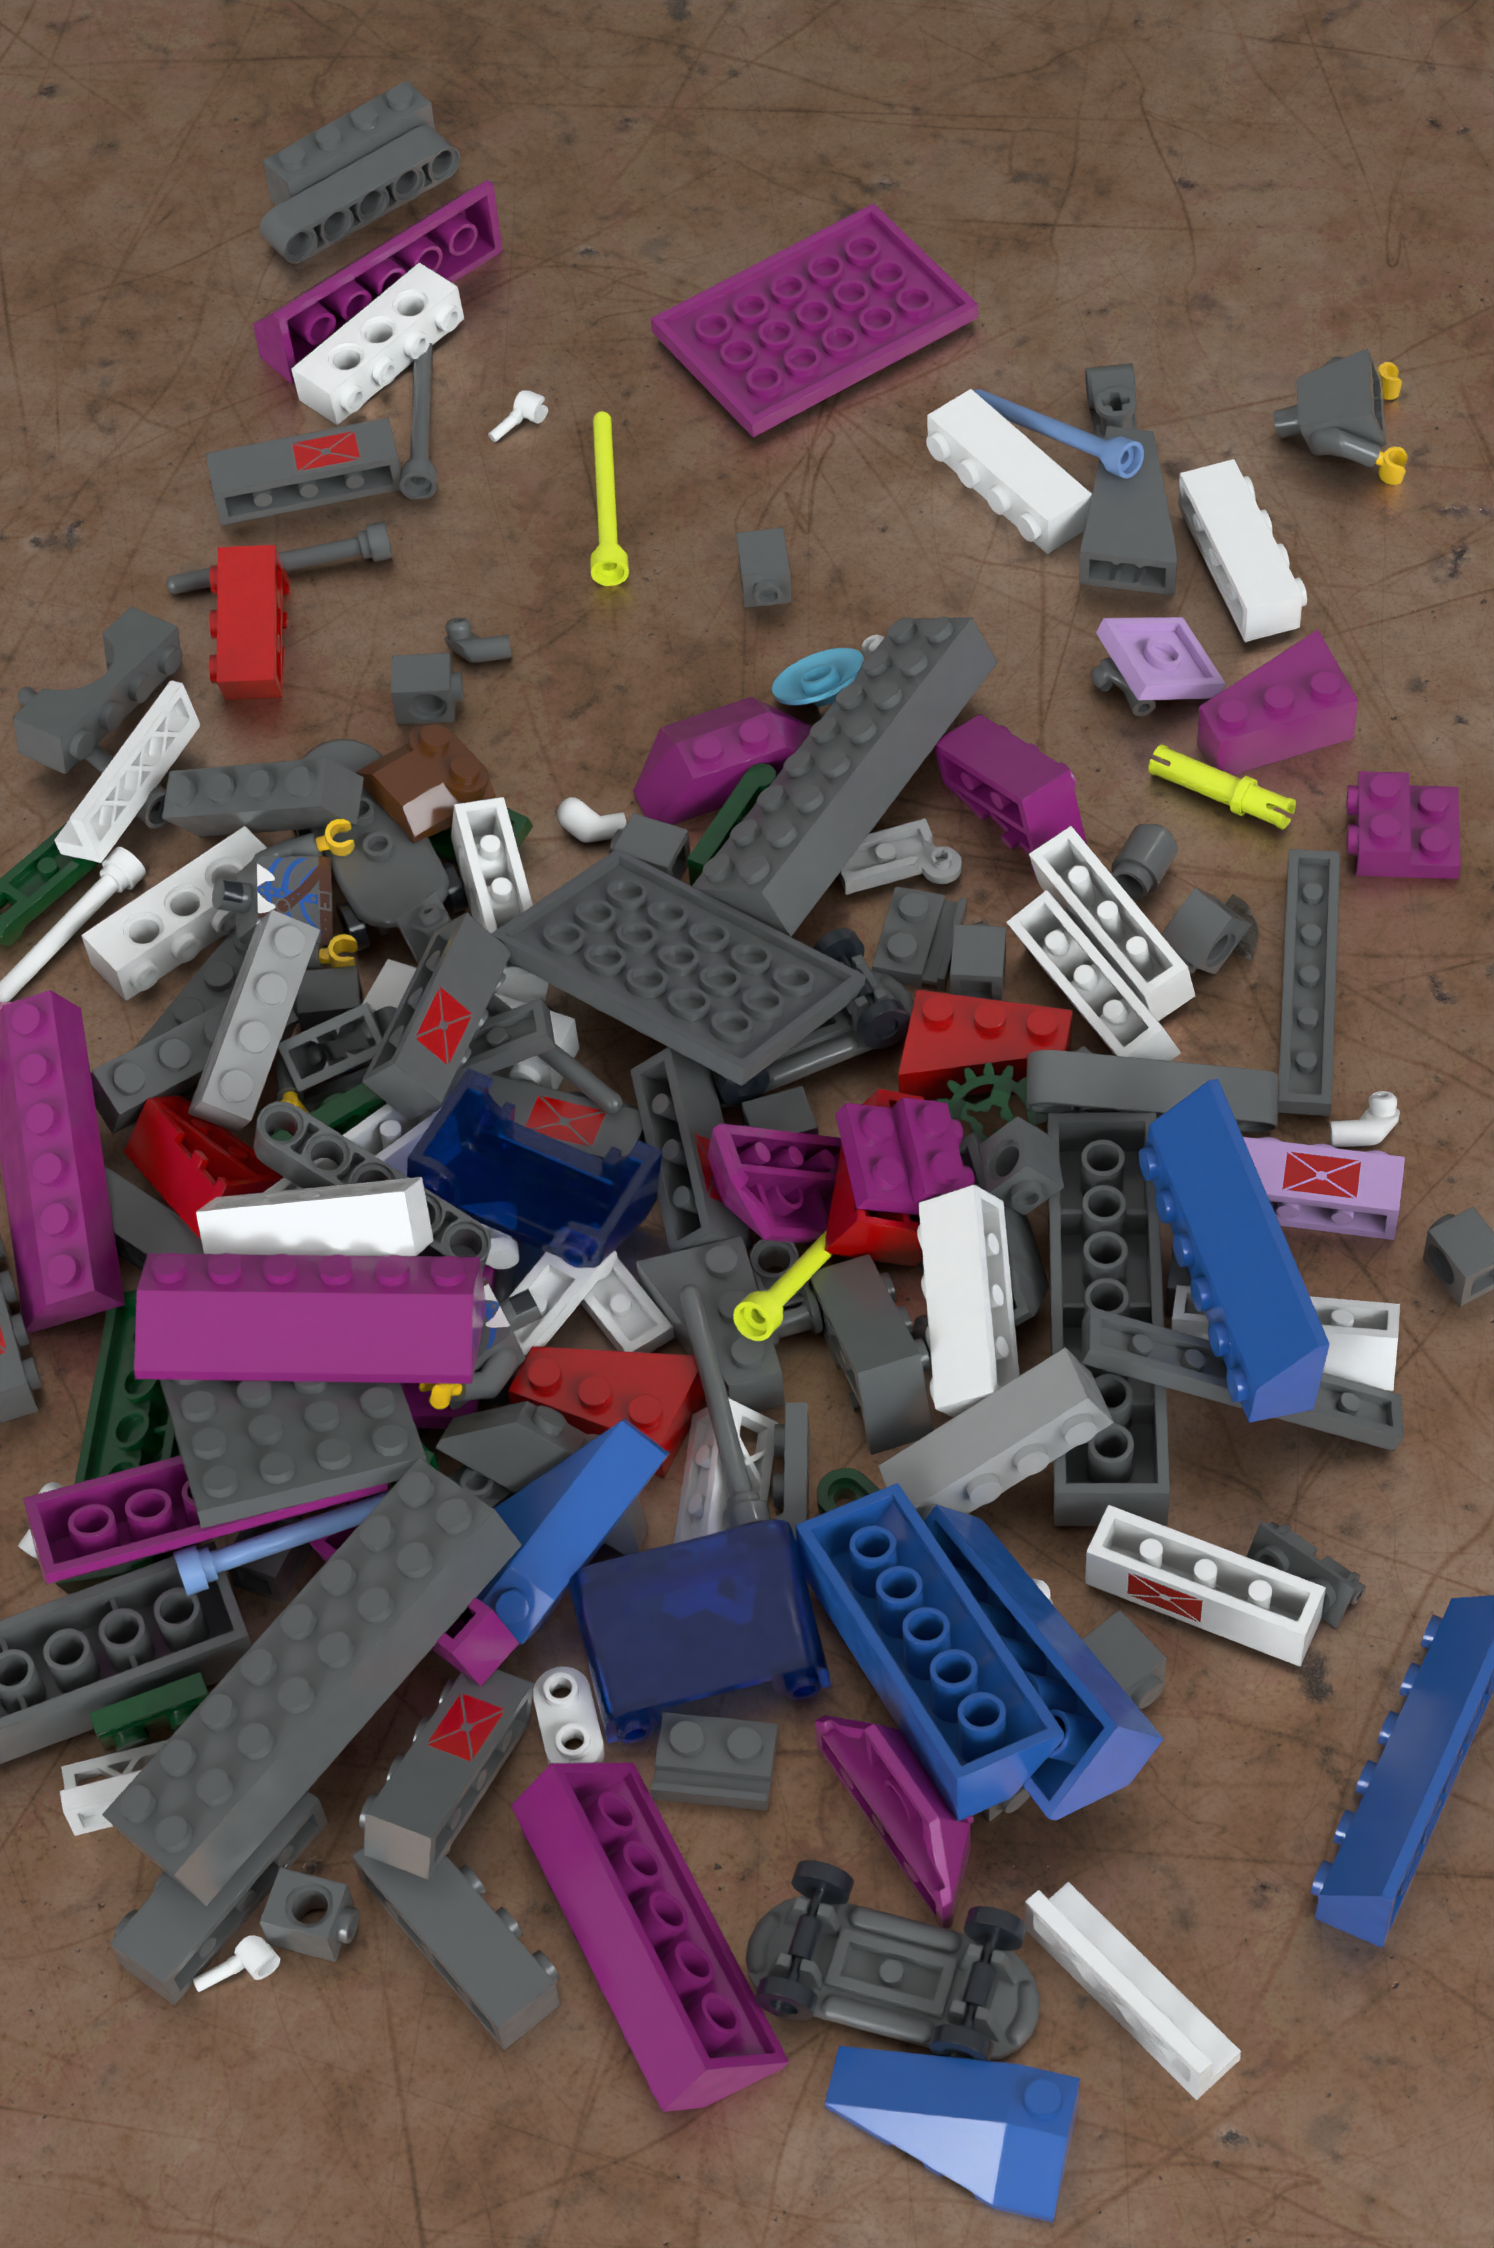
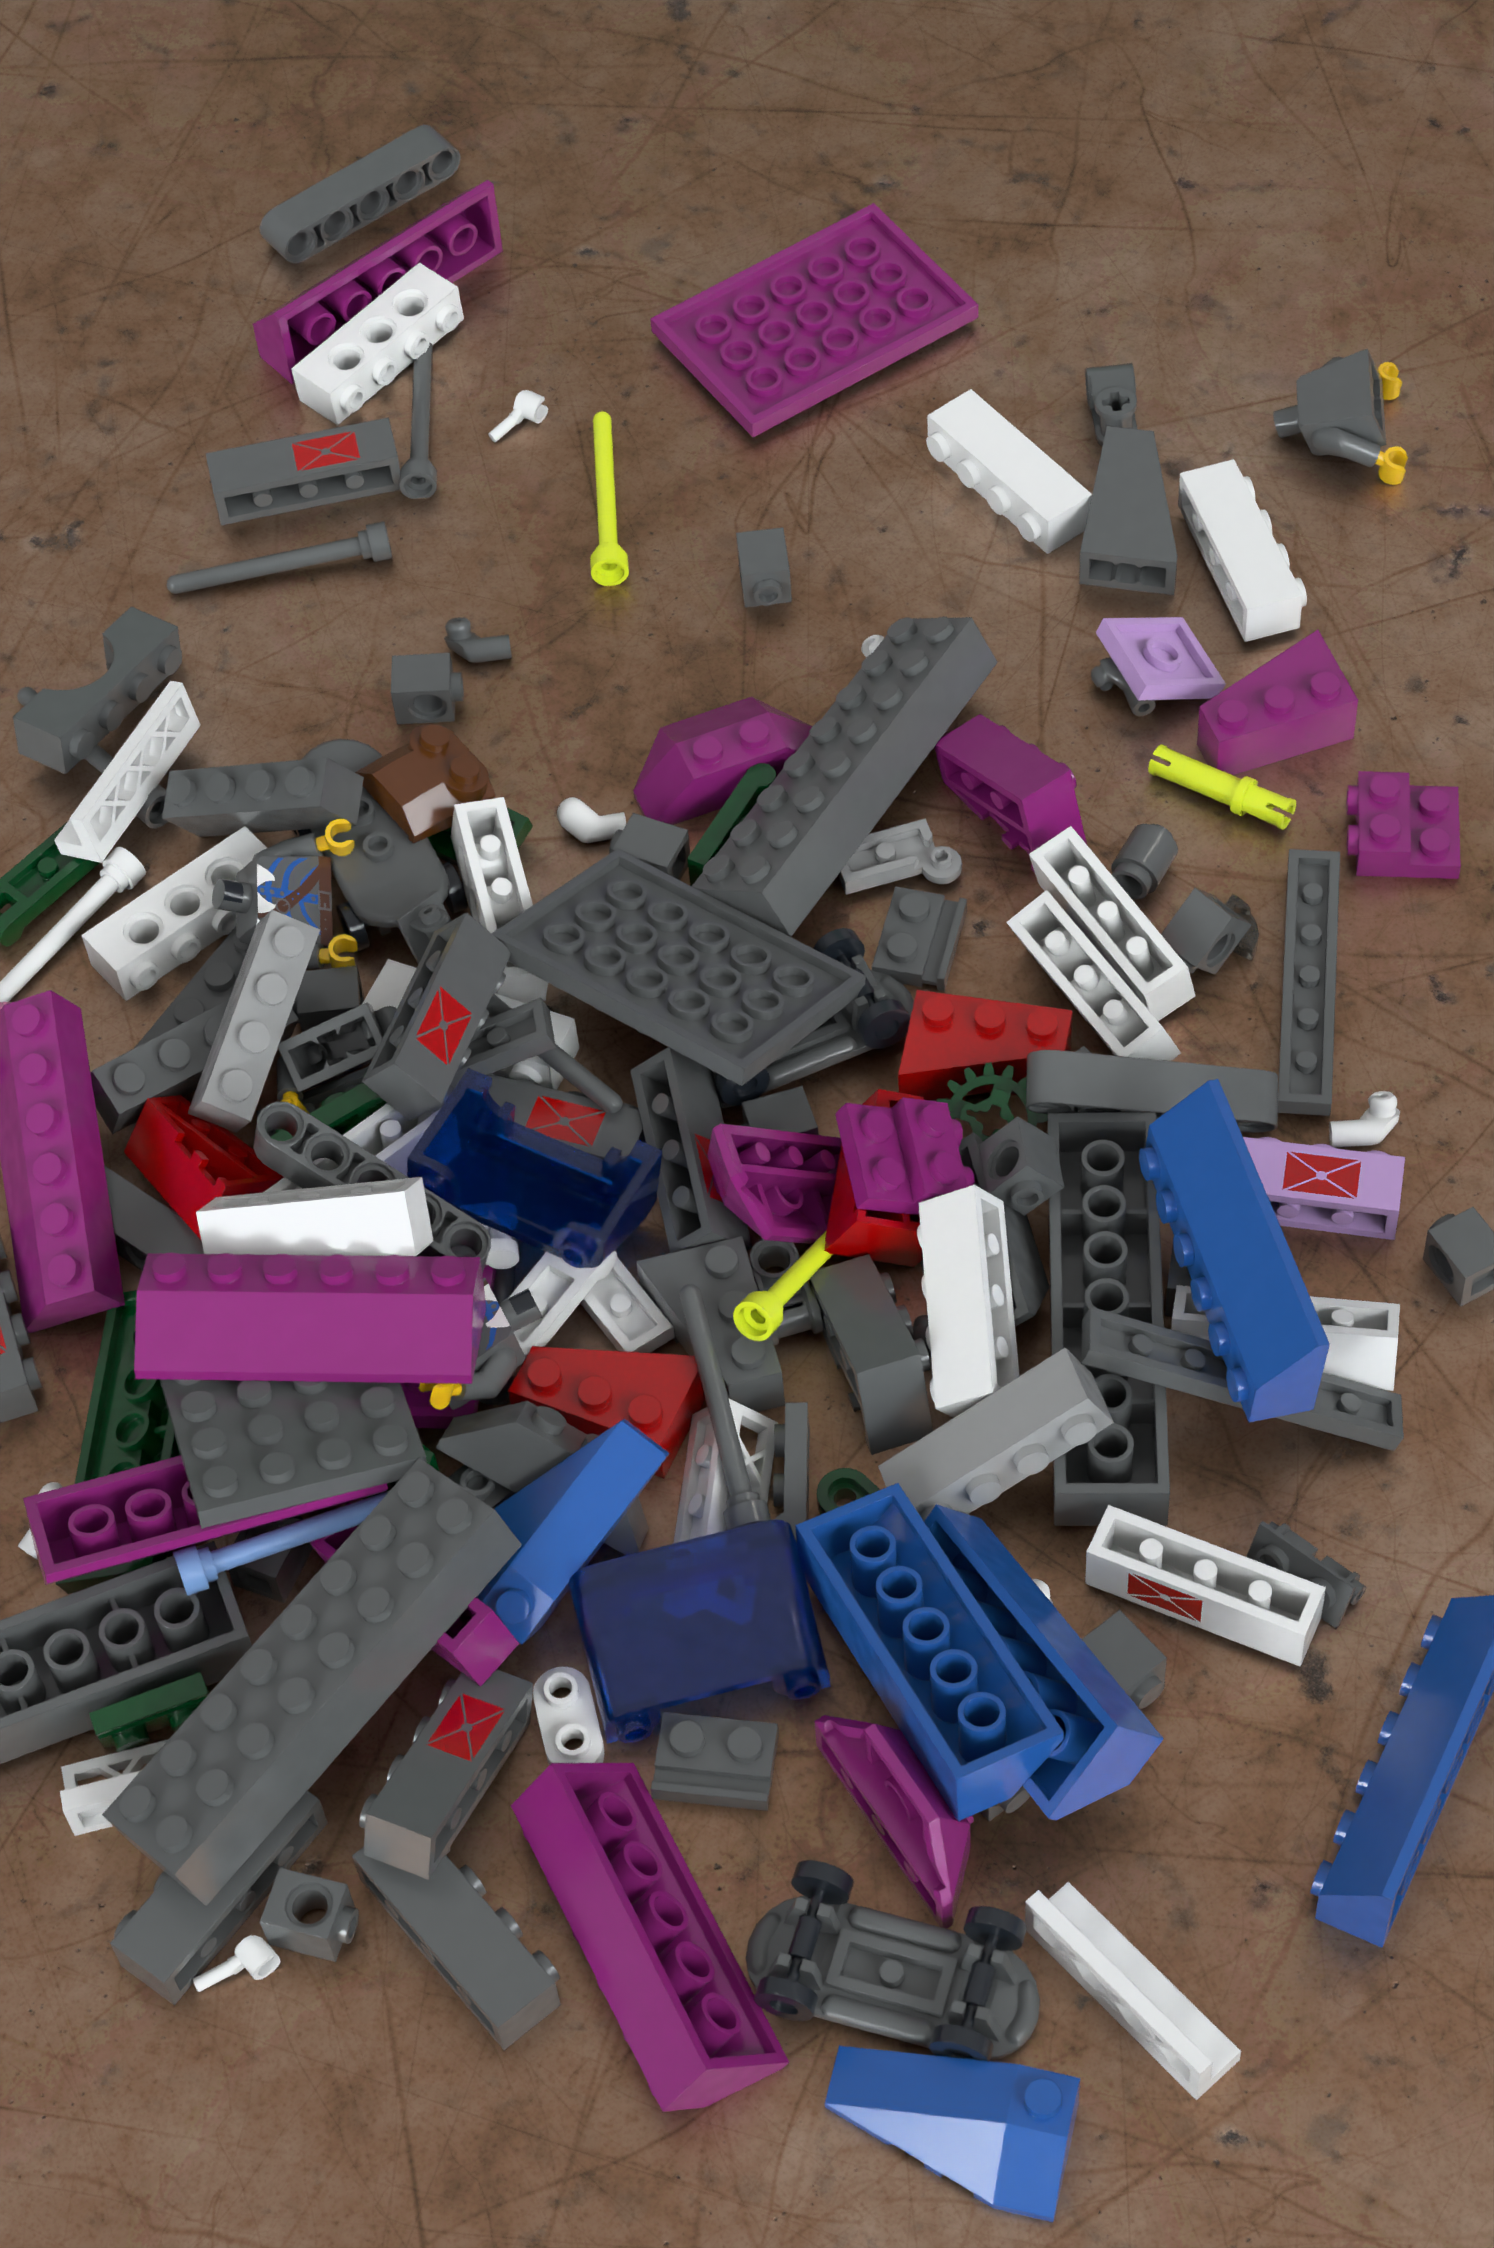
(248, 622): red wedge -> none
(346, 141): dark grey wedge -> none
(818, 677): medium azure dish -> none
(978, 961): dark grey brick -> none
(1118, 454): medium blue piece -> none

